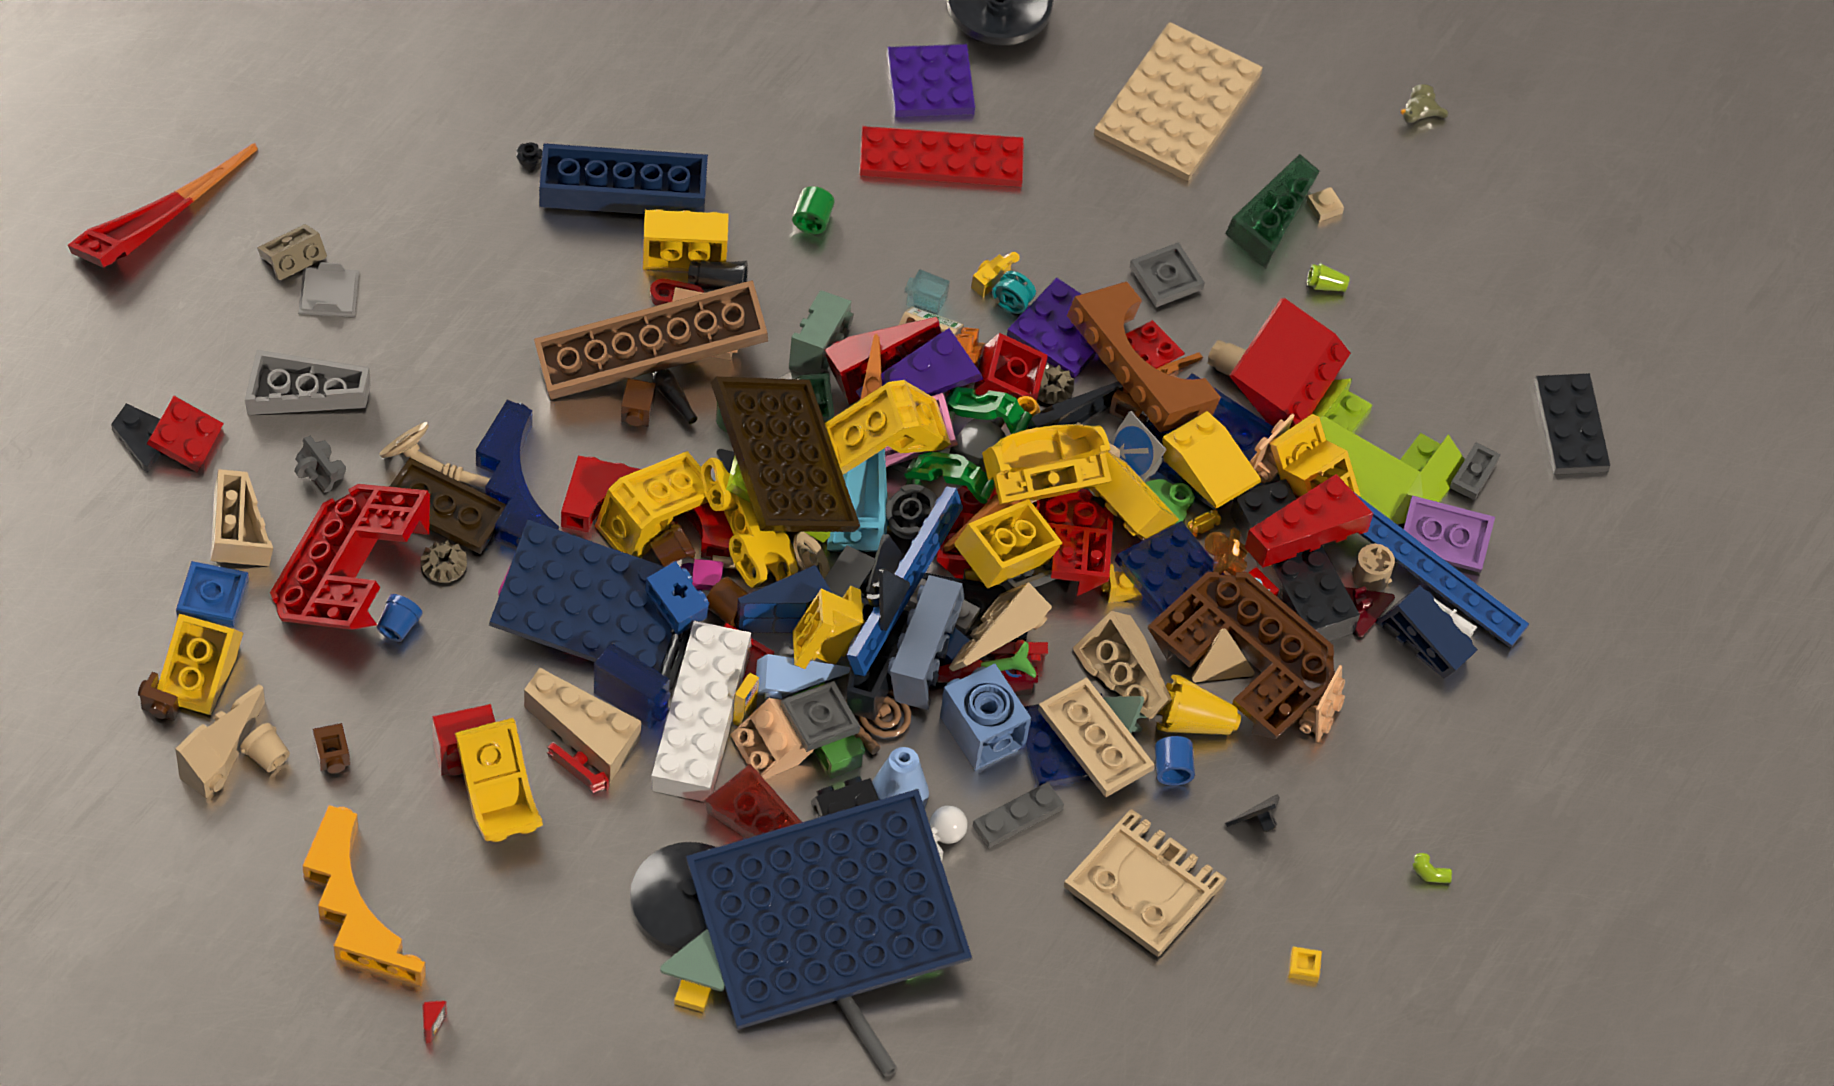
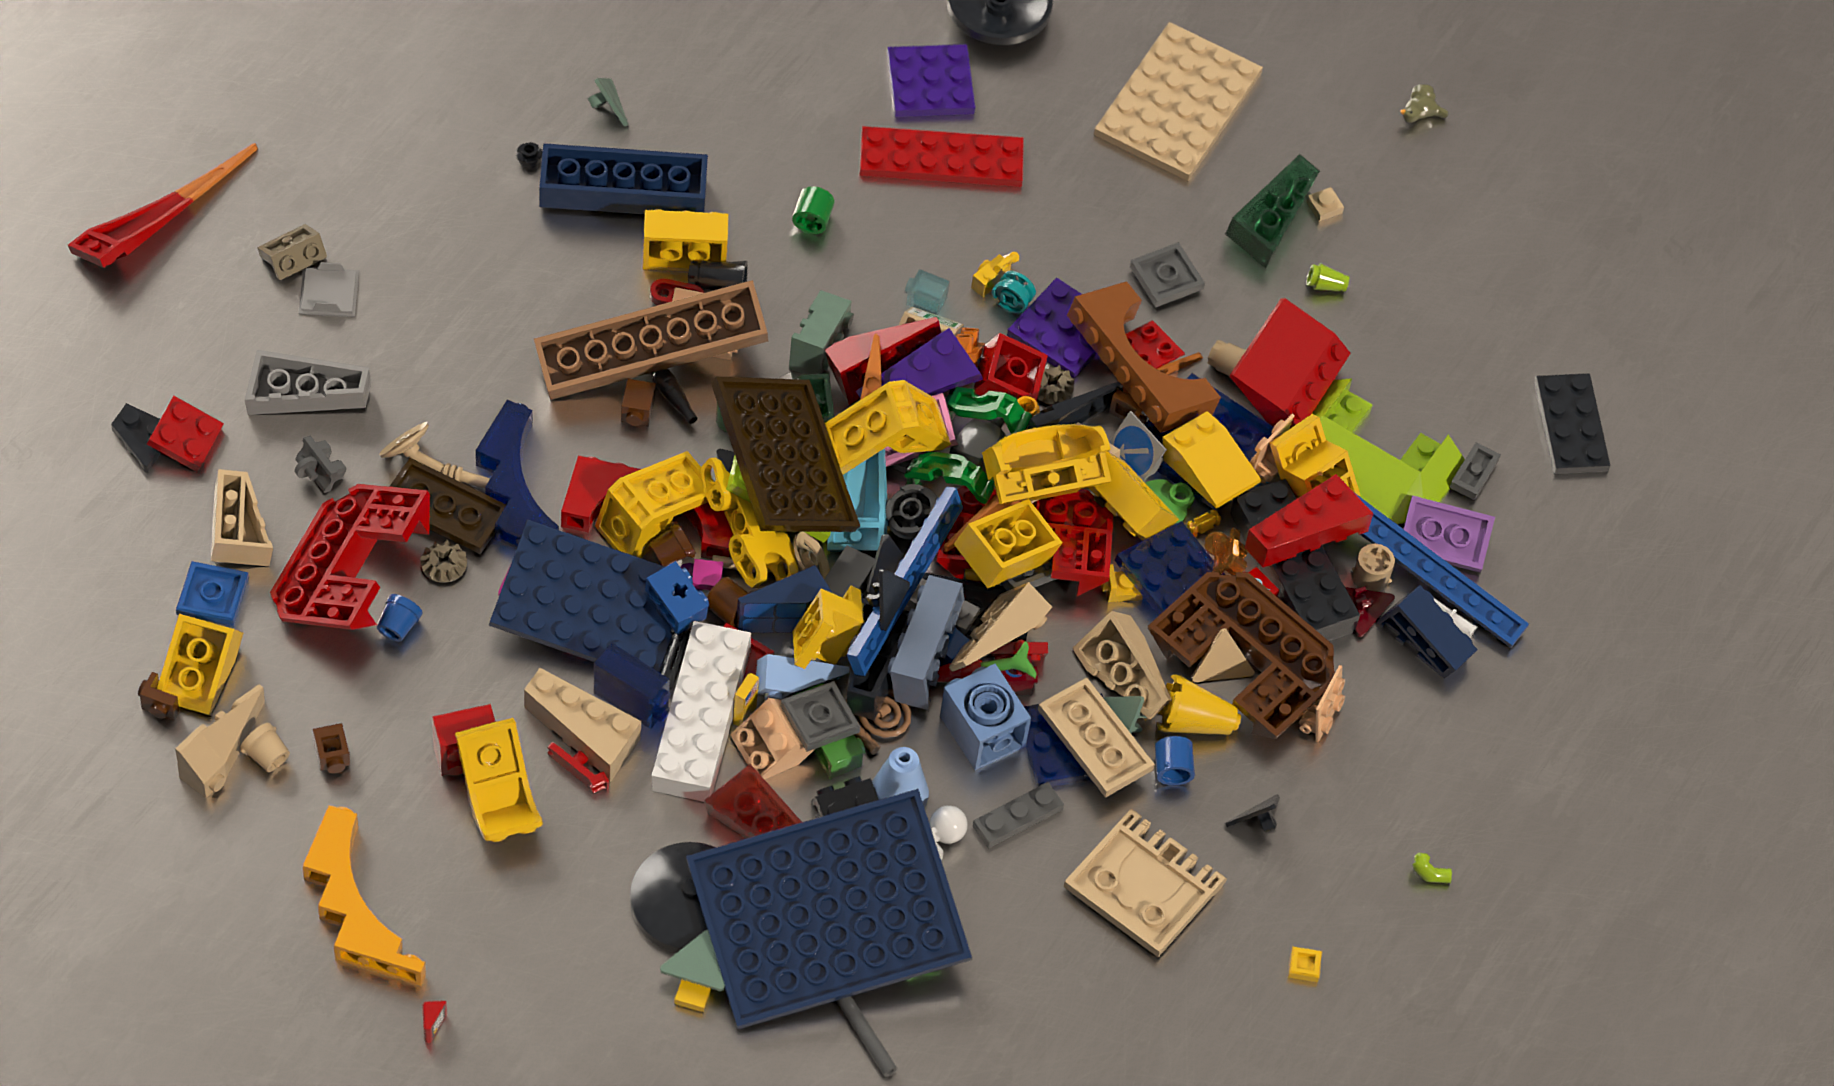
(610, 95): none -> sand green piece

